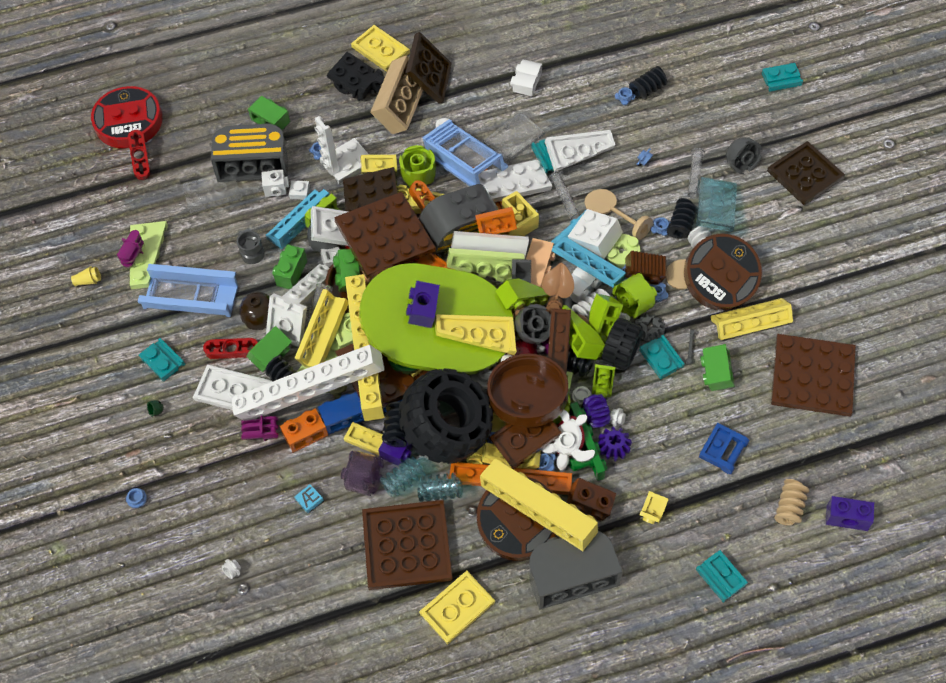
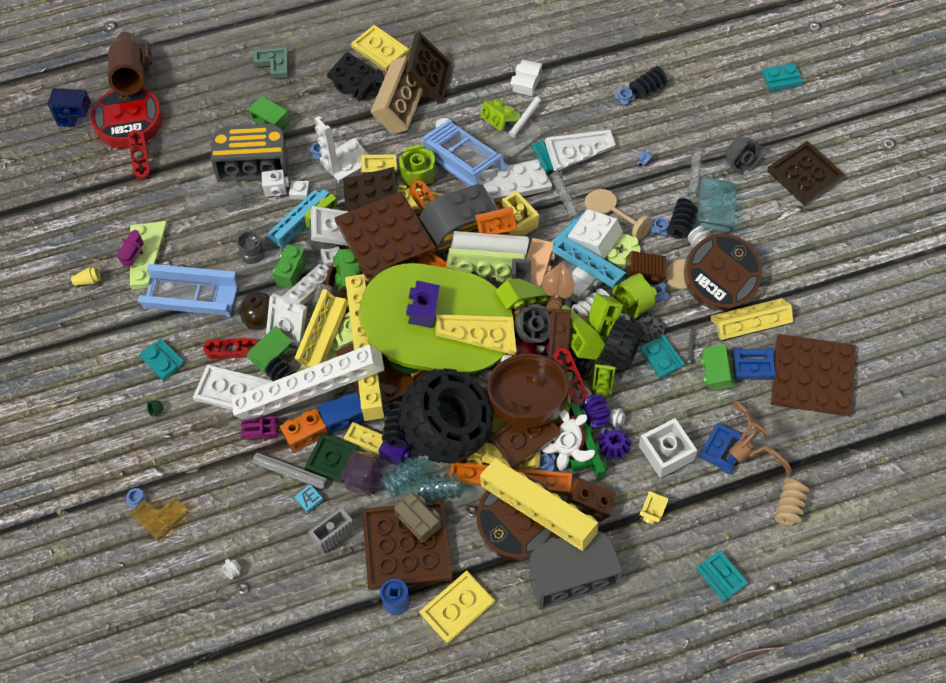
(68, 105): none -> clear blue brick
(127, 63): none -> reddish brown piece
(159, 522): none -> clear yellow plate
(275, 58): none -> sand green plate
(289, 471): none -> light grey axle
(329, 457): none -> dark green plate
(331, 530): none -> light grey brick
(395, 596): none -> blue wheel
(418, 517): none -> dark tan brick
(497, 113): none -> lime bracket
(524, 117): none -> white bar
(569, 359): none -> red beam
(667, 448): none -> white brick
(743, 446): none -> medium nougat plant
(753, 367): none -> blue plate
(850, 513): dark purple brick -> none

